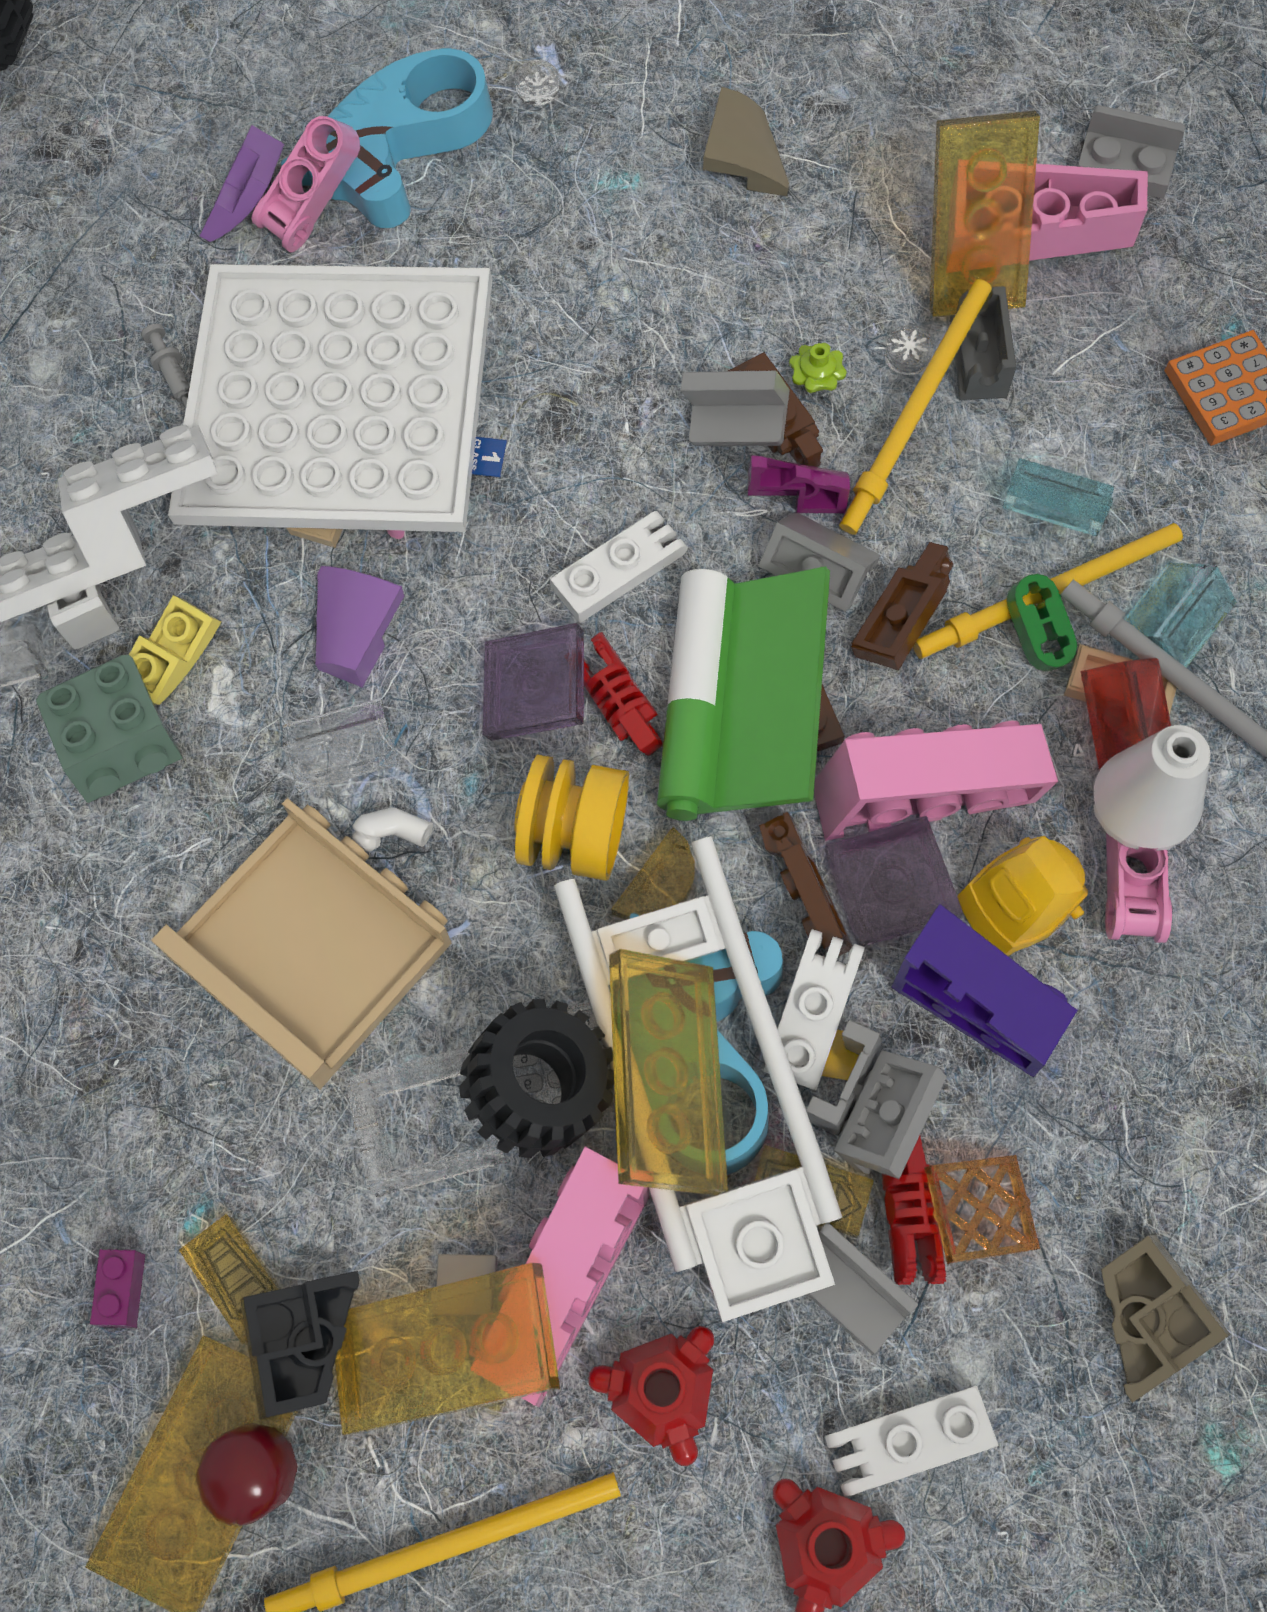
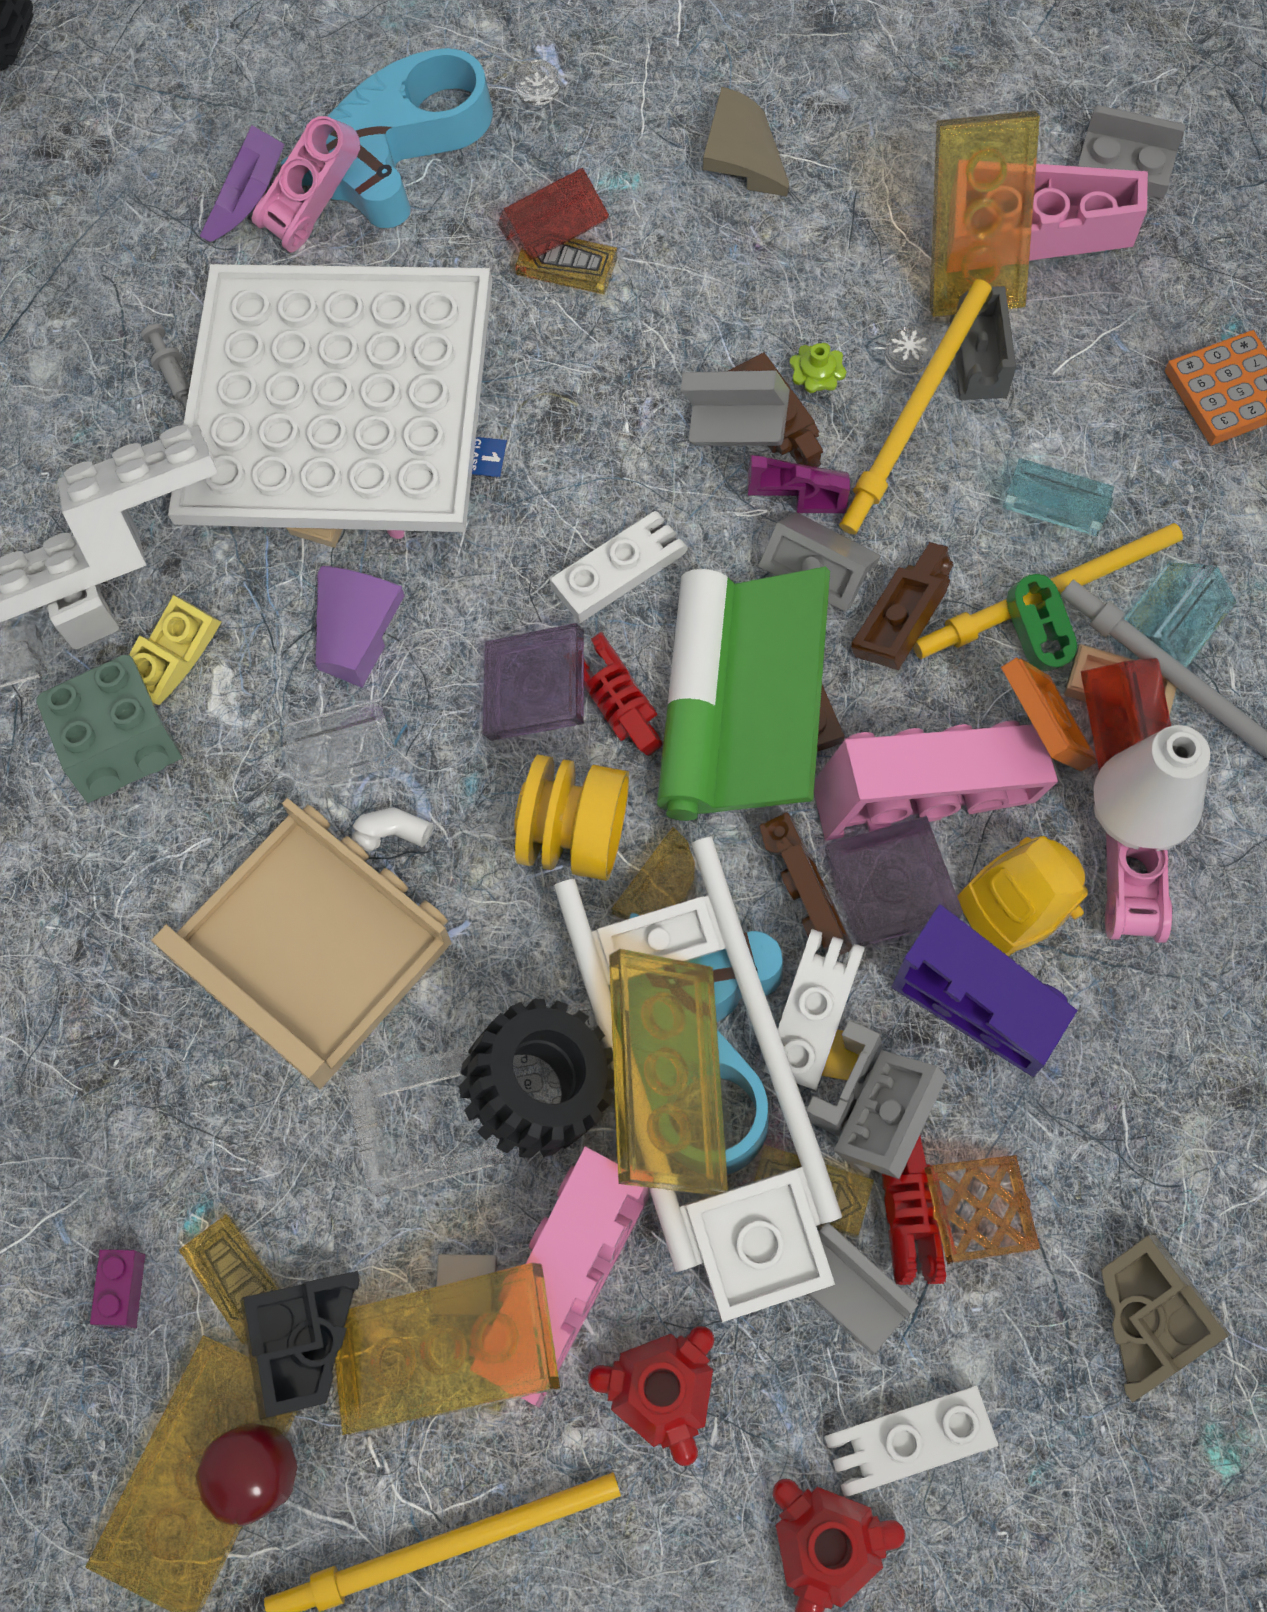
(554, 214): none -> clear red panel
(572, 264): none -> clear yellow tile
(1049, 714): none -> orange tile

